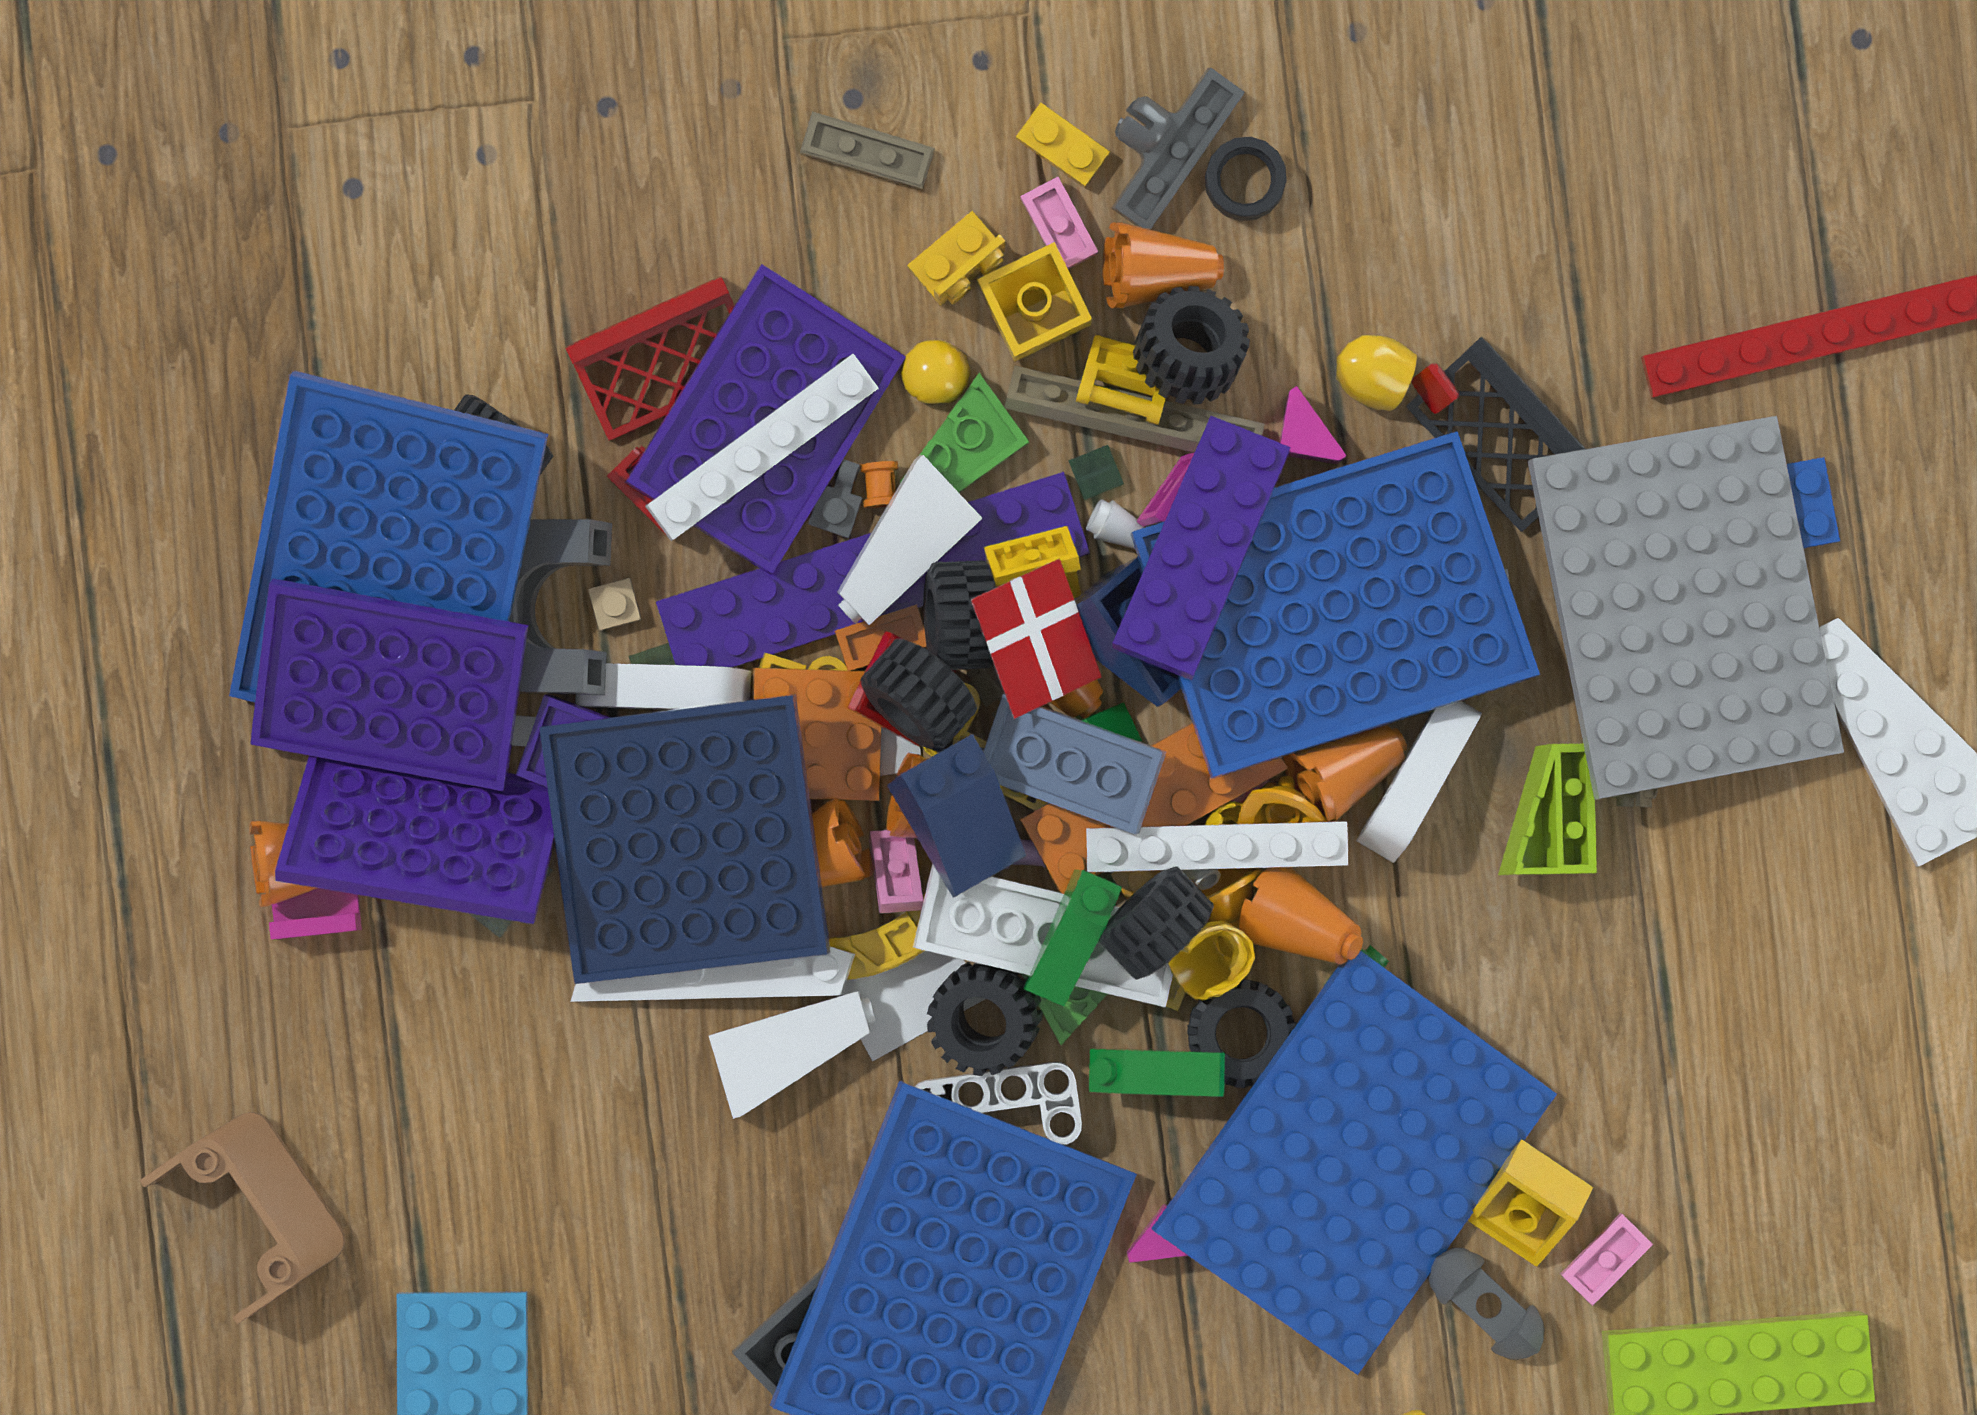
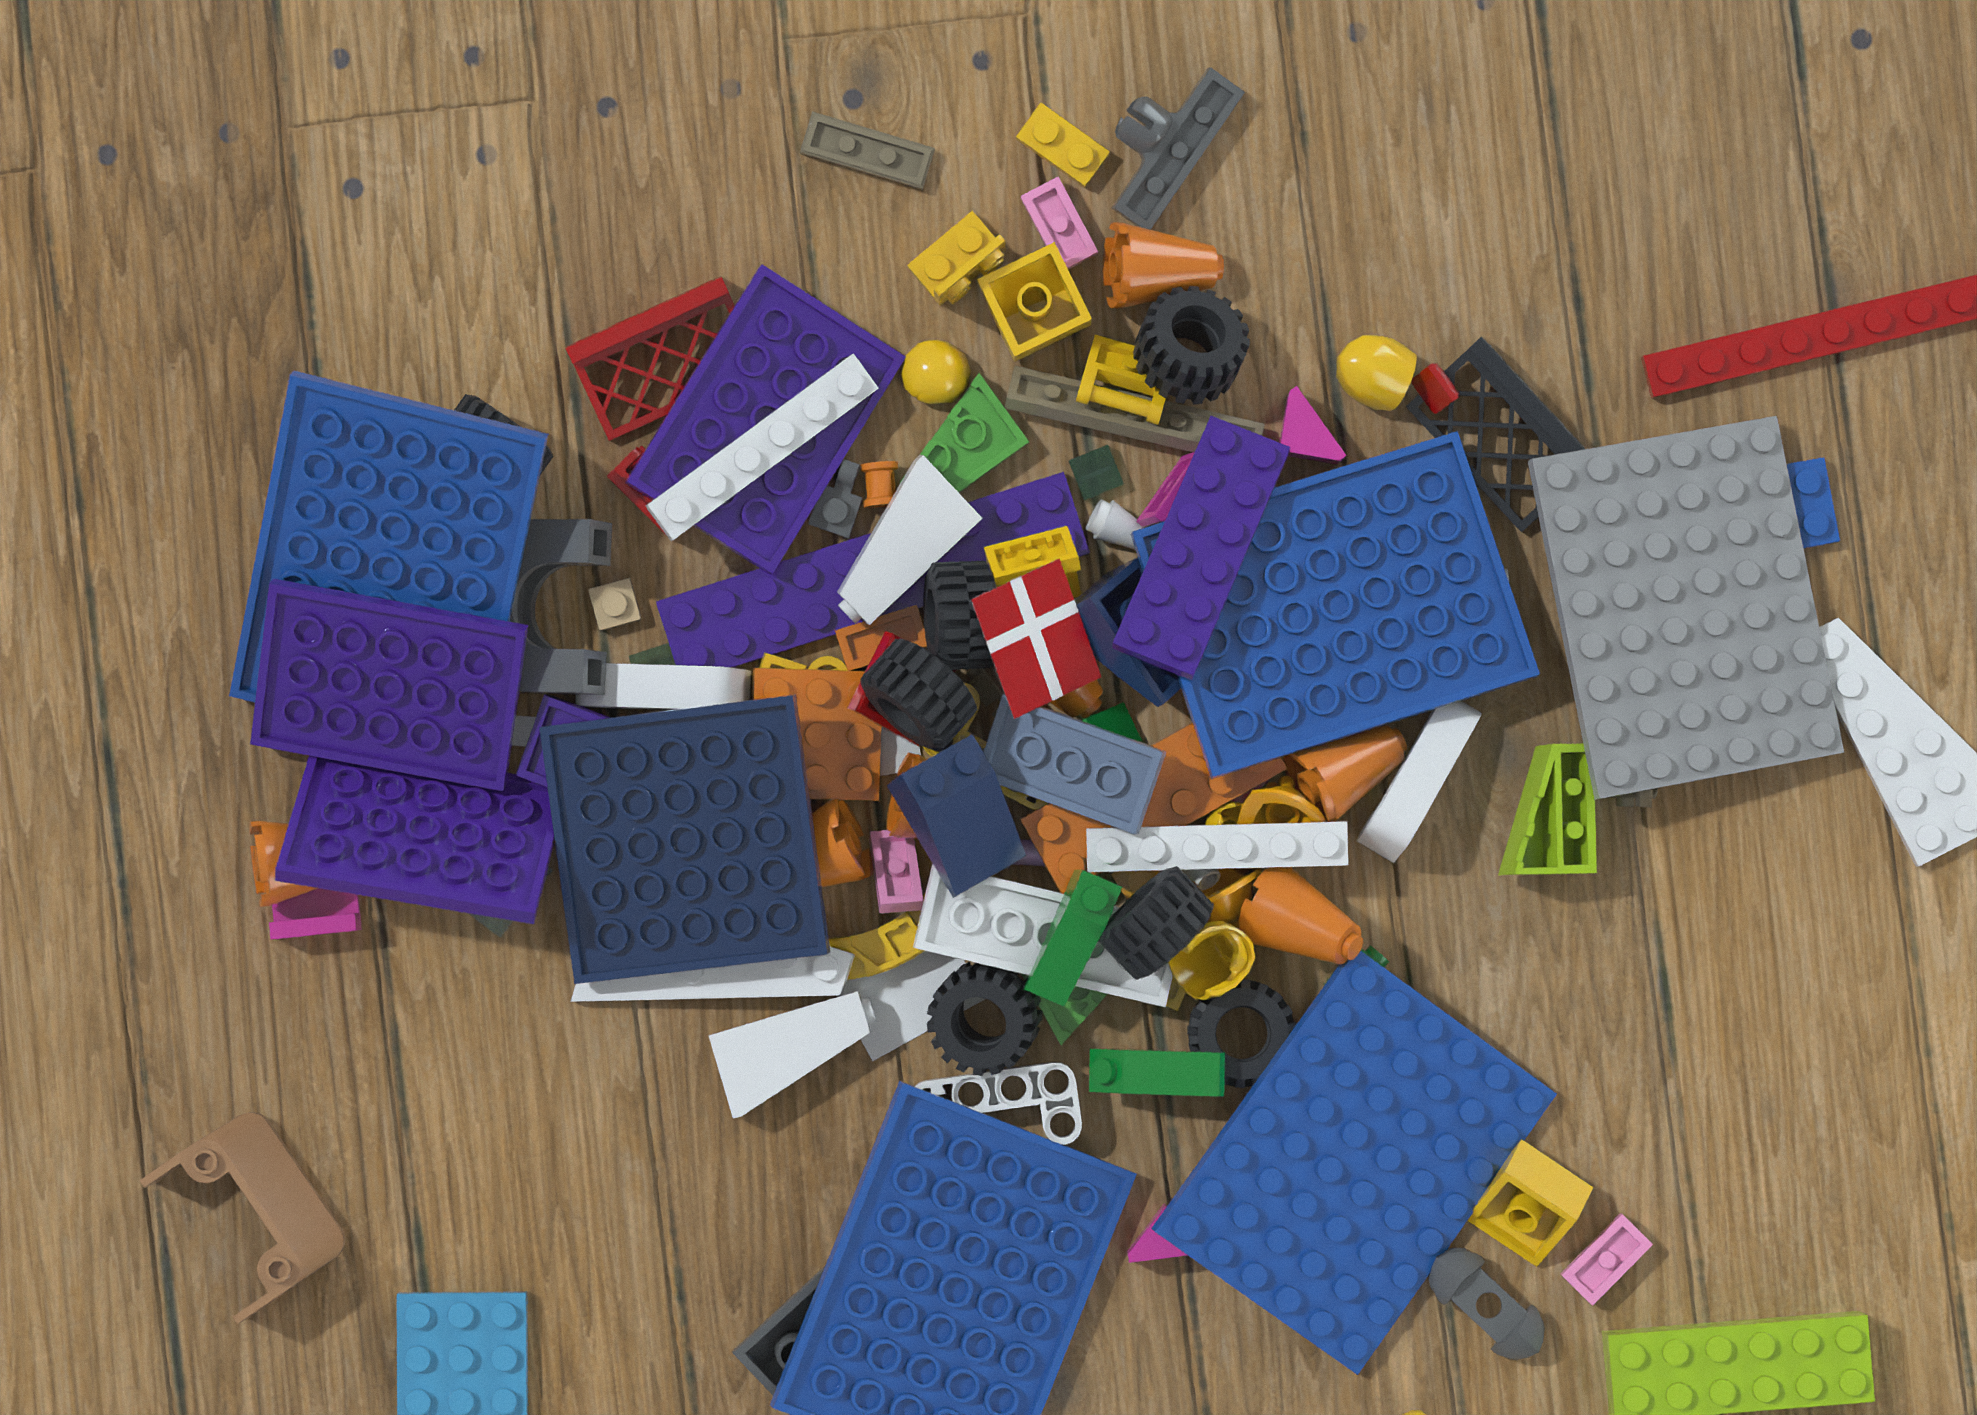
(1257, 148): black tyre -> none

